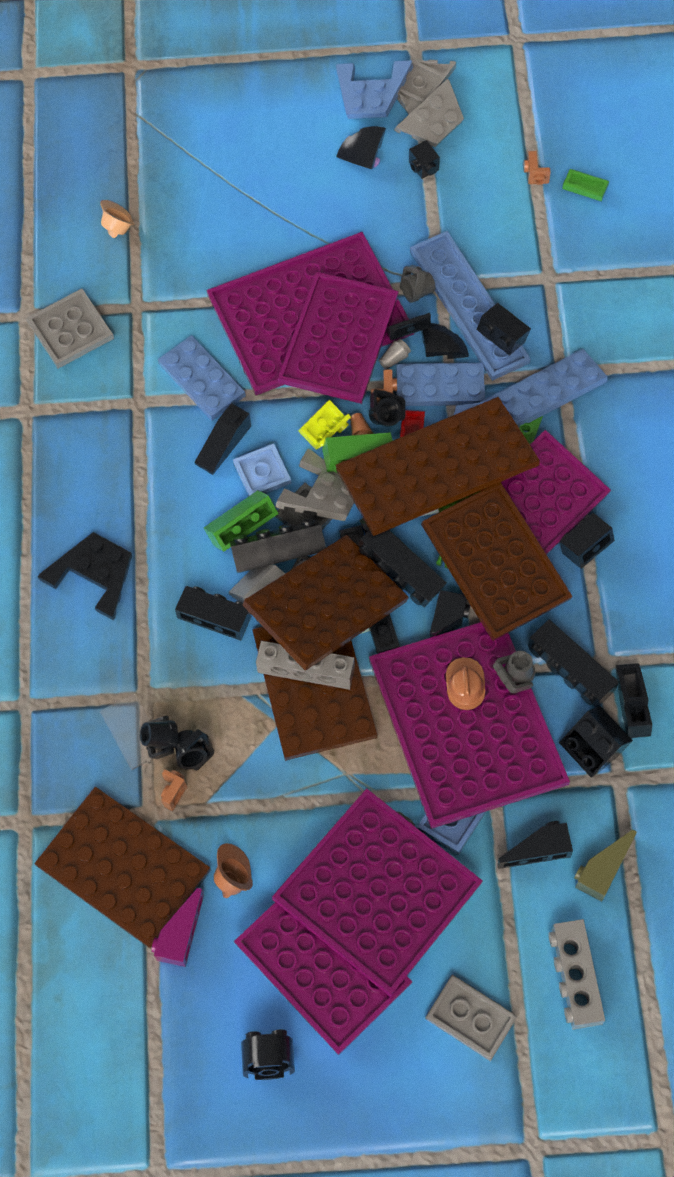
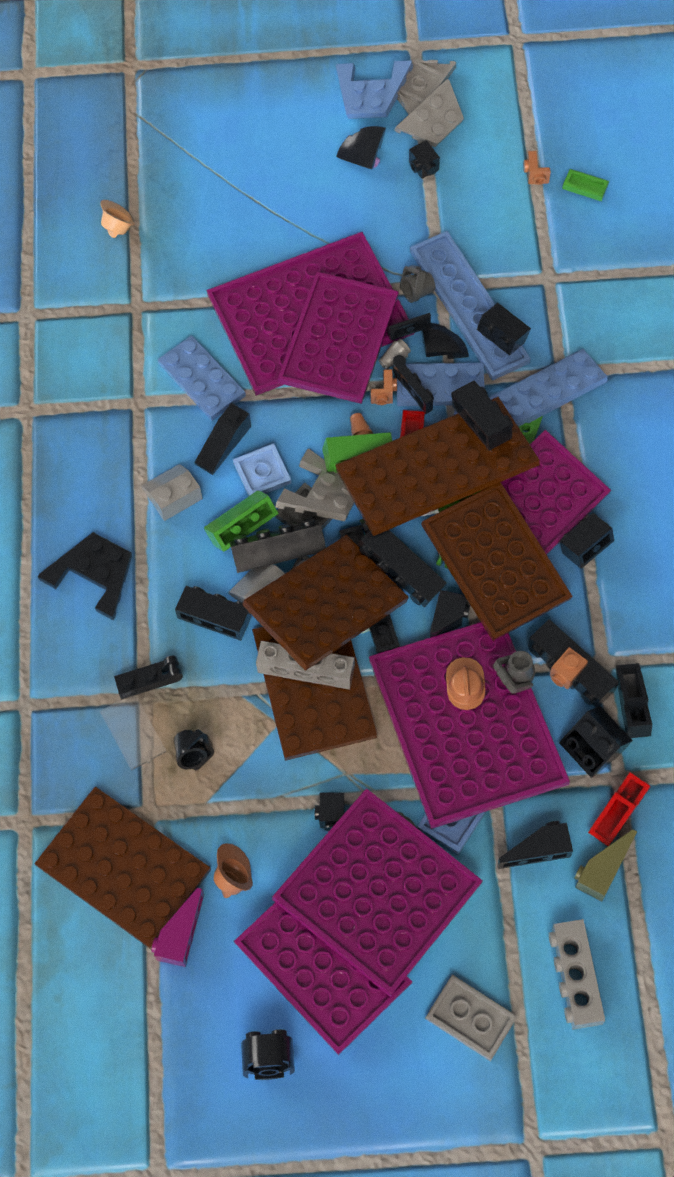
(70, 328): light grey plate -> none
(148, 677): none -> black plate
(159, 734): black piece -> none
(173, 491): none -> light grey slope
(173, 792): nougat bracket -> none
(324, 424): neon yellow bracket -> none
(329, 809): none -> black brick
(387, 410): black piece -> none
(412, 384): none -> black plate
(482, 415): none -> black brick
(567, 668): none -> nougat bracket
(619, 809): none -> red slope

